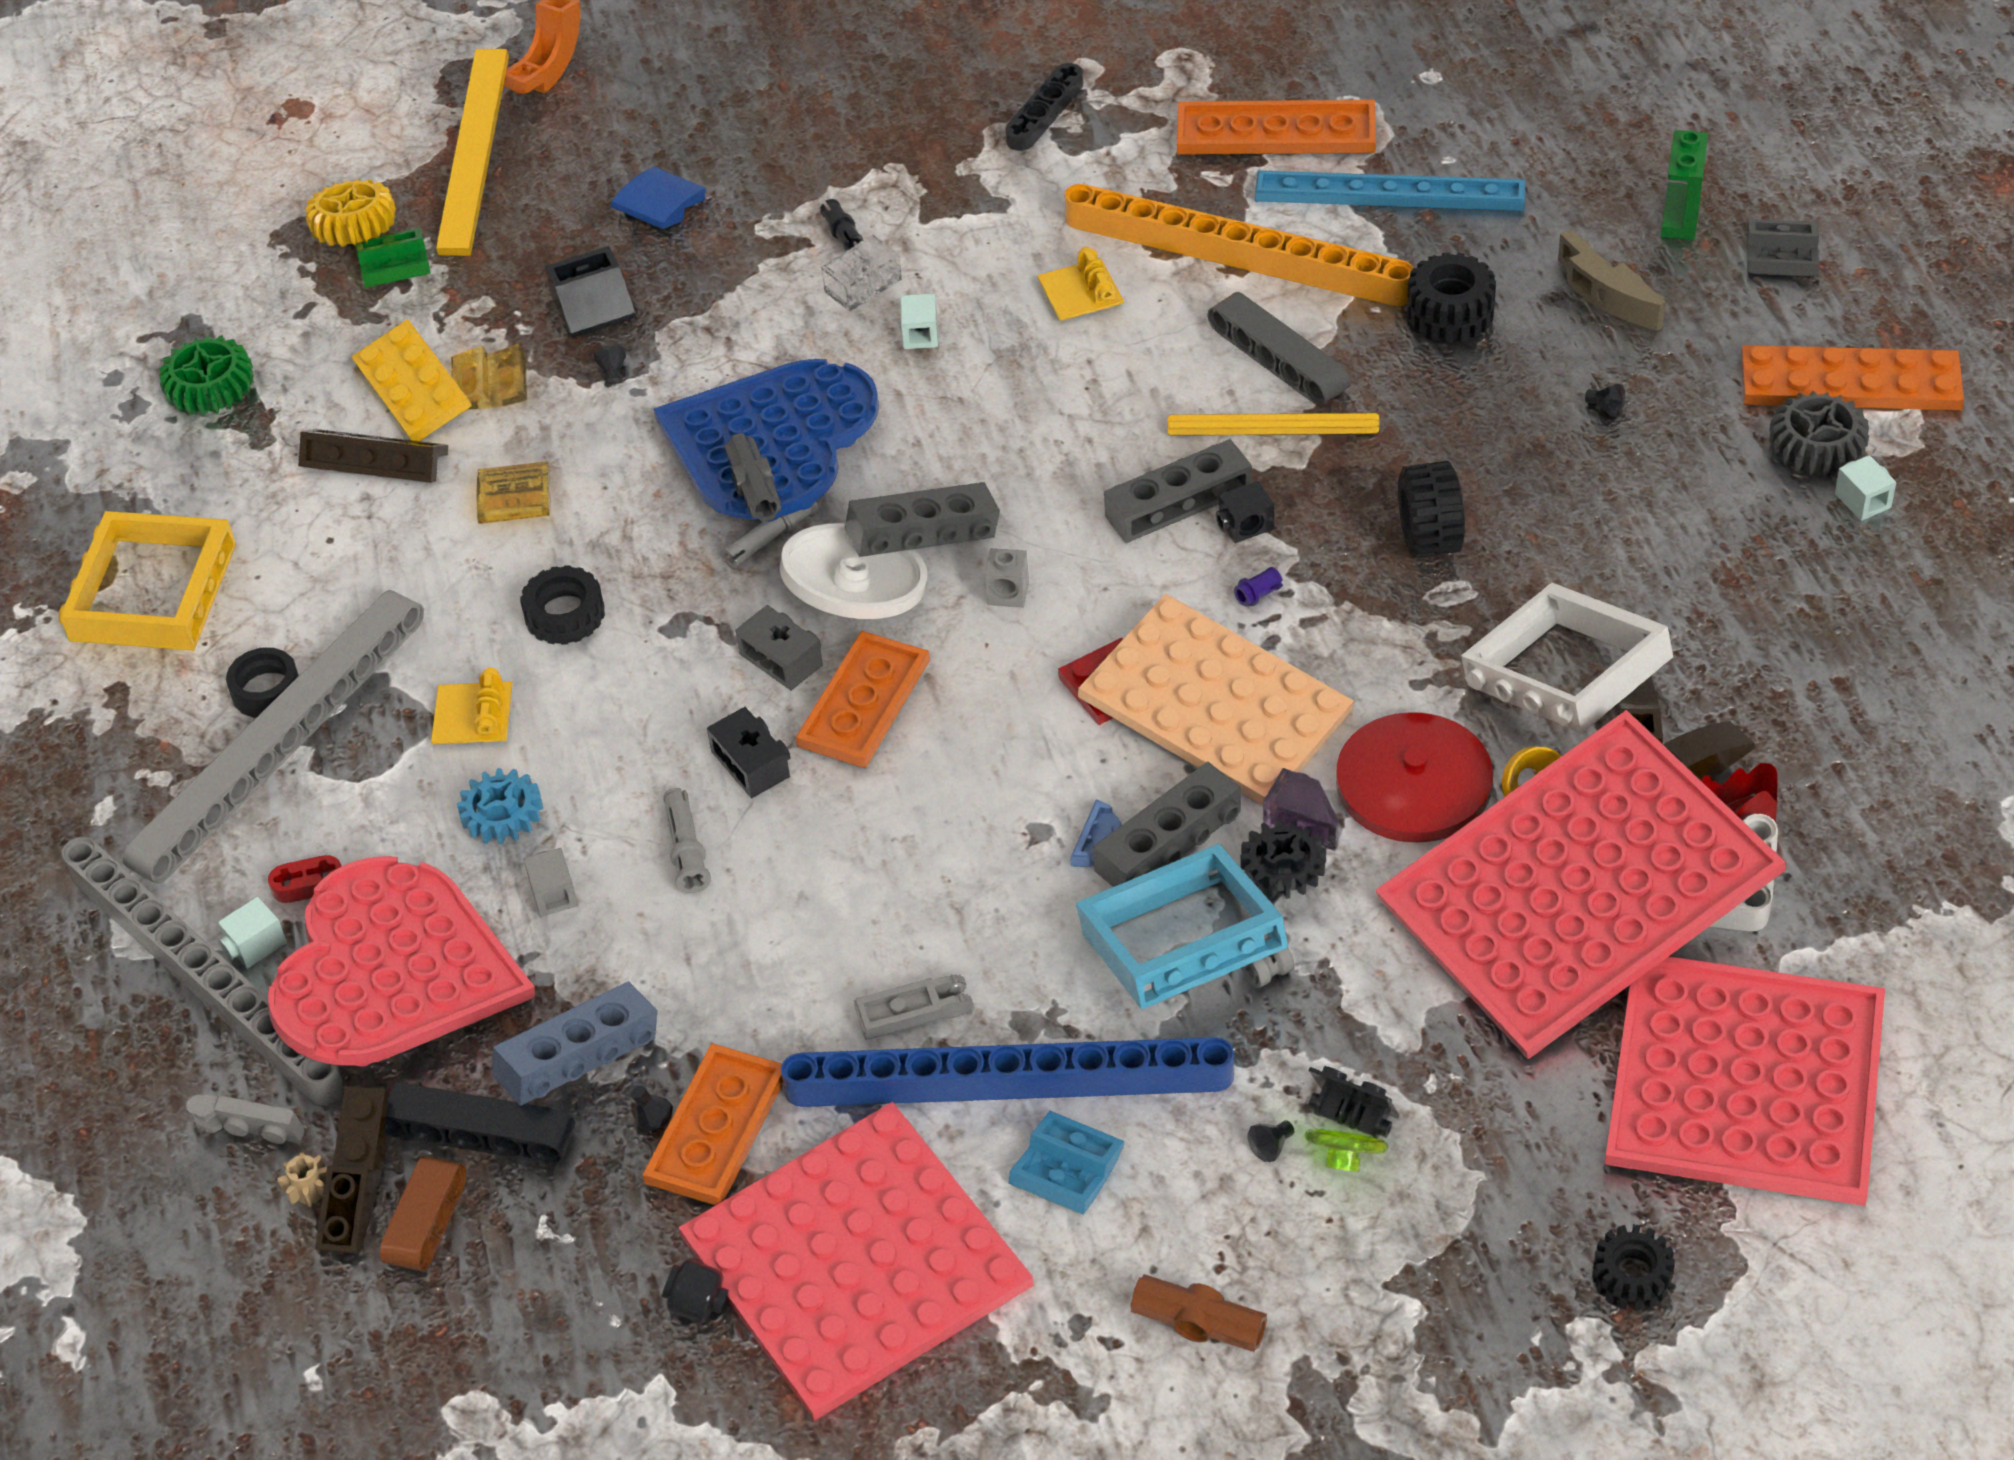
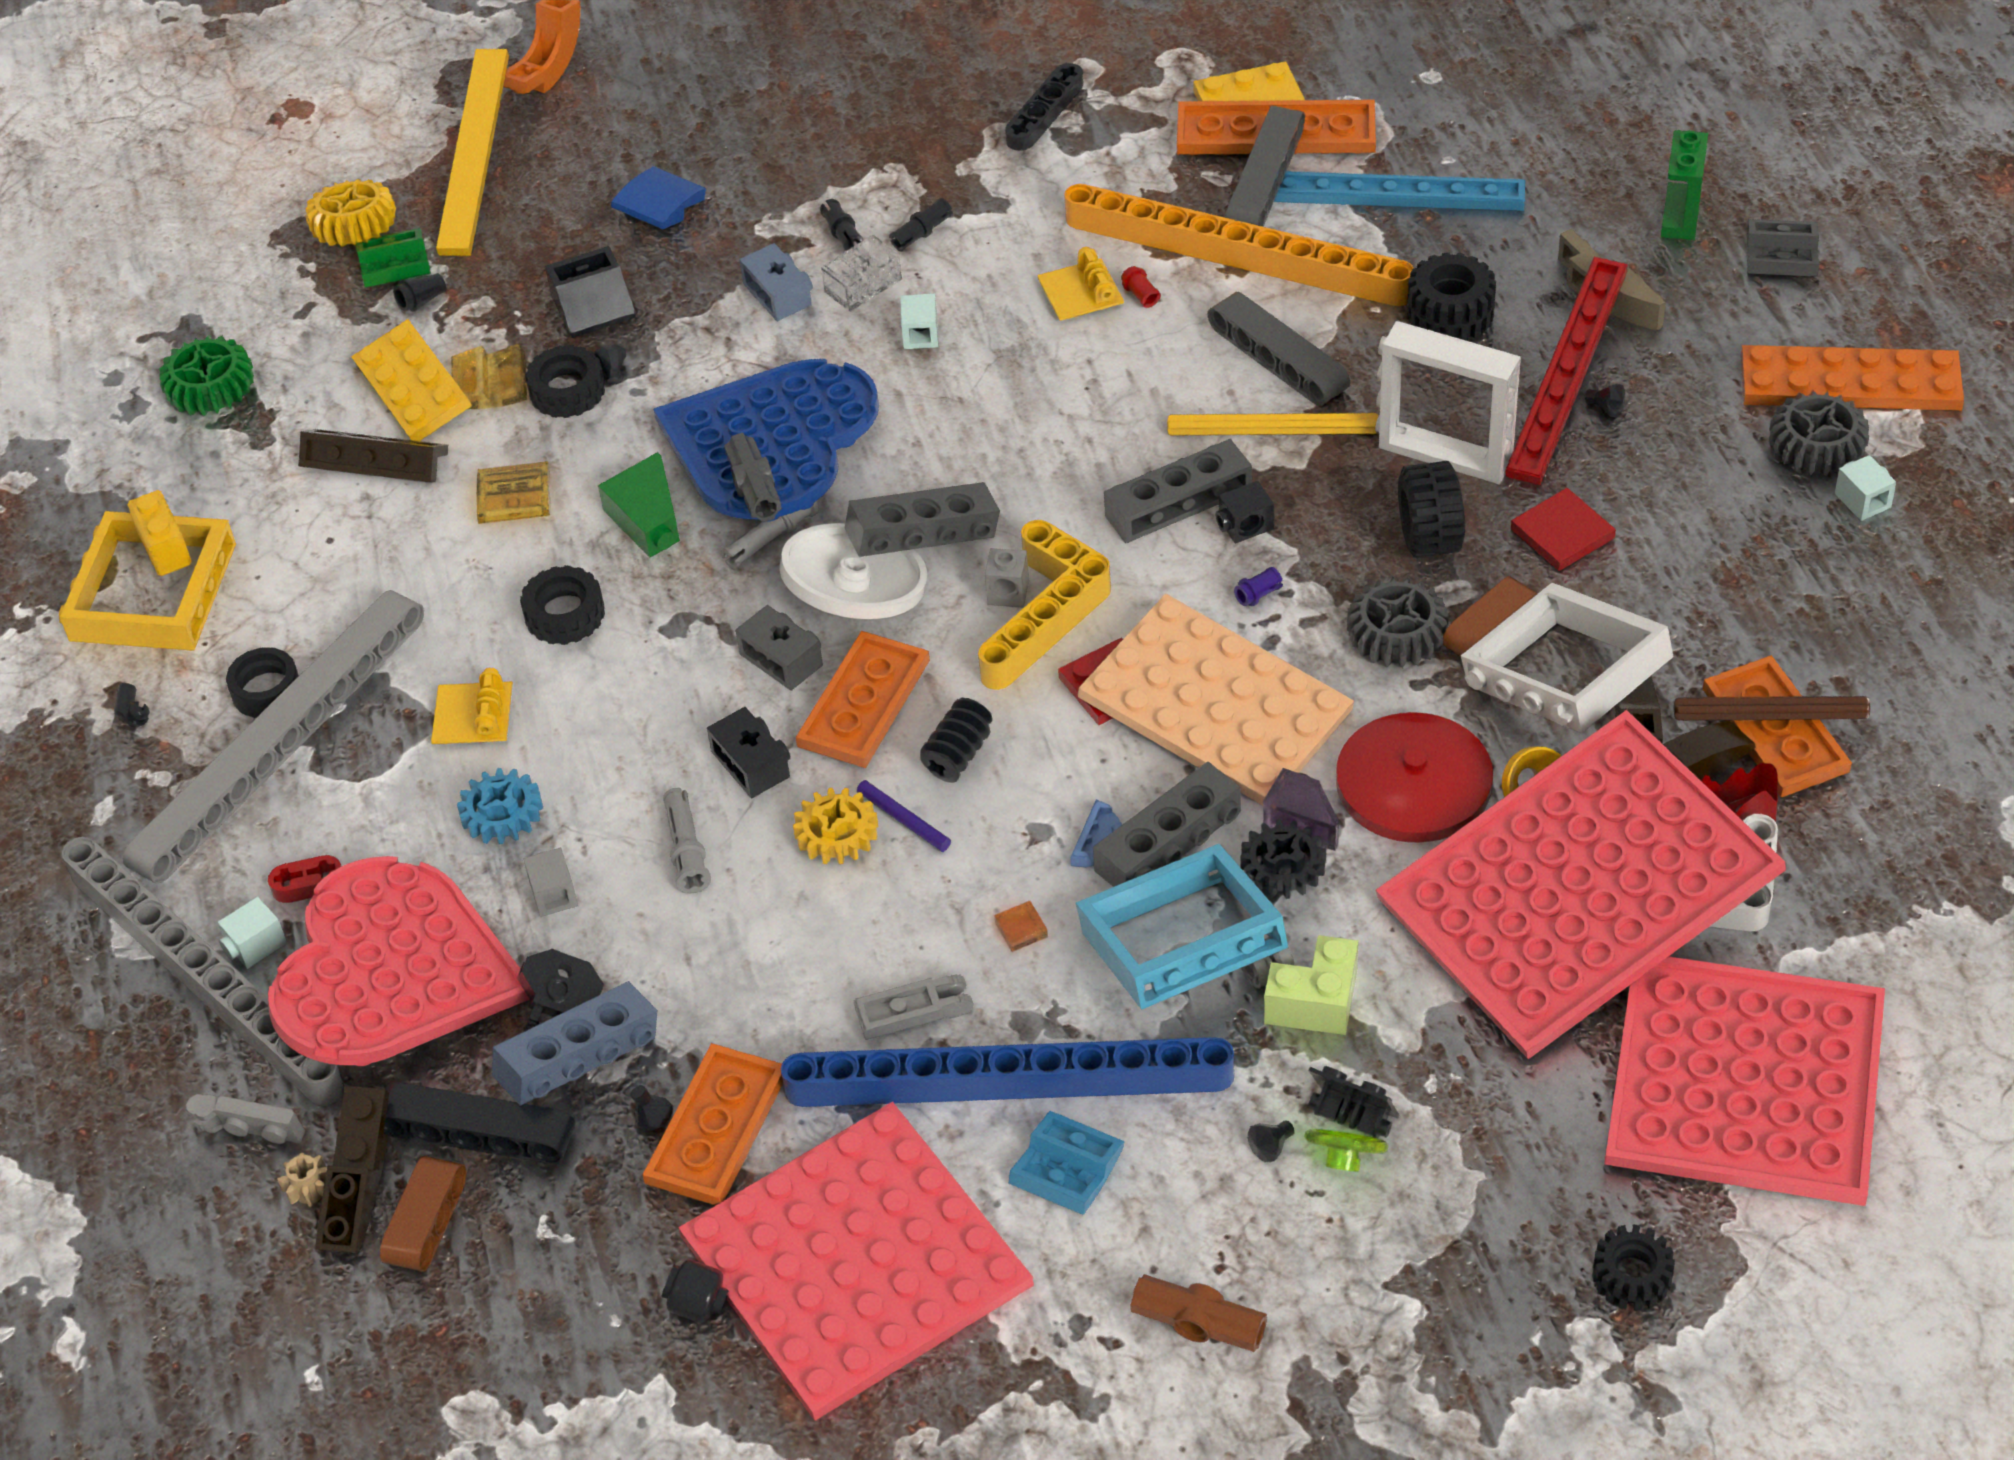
(126, 707): none -> black arm
(159, 533): none -> yellow brick
(416, 292): none -> black cone
(554, 993): none -> black hinge
(570, 400): none -> black tyre
(642, 505): none -> green slope
(776, 281): none -> sand blue brick
(838, 823): none -> yellow gear
(904, 816): none -> dark purple bar
(921, 224): none -> black pin
(956, 739): none -> black piece
(1021, 926): none -> clear orange tile
(1078, 587): none -> yellow beam
(1135, 280): none -> red pin
(1254, 84): none -> yellow wing
(1266, 166): none -> dark grey beam
(1314, 996): none -> yellowish green brick
(1397, 622): none -> dark grey gear
(1458, 357): none -> white window
(1486, 614): none -> dark orange beam
(1563, 529): none -> red tile
(1566, 371): none -> red tile
(1771, 708): none -> reddish brown axle
(1797, 748): none -> orange plate

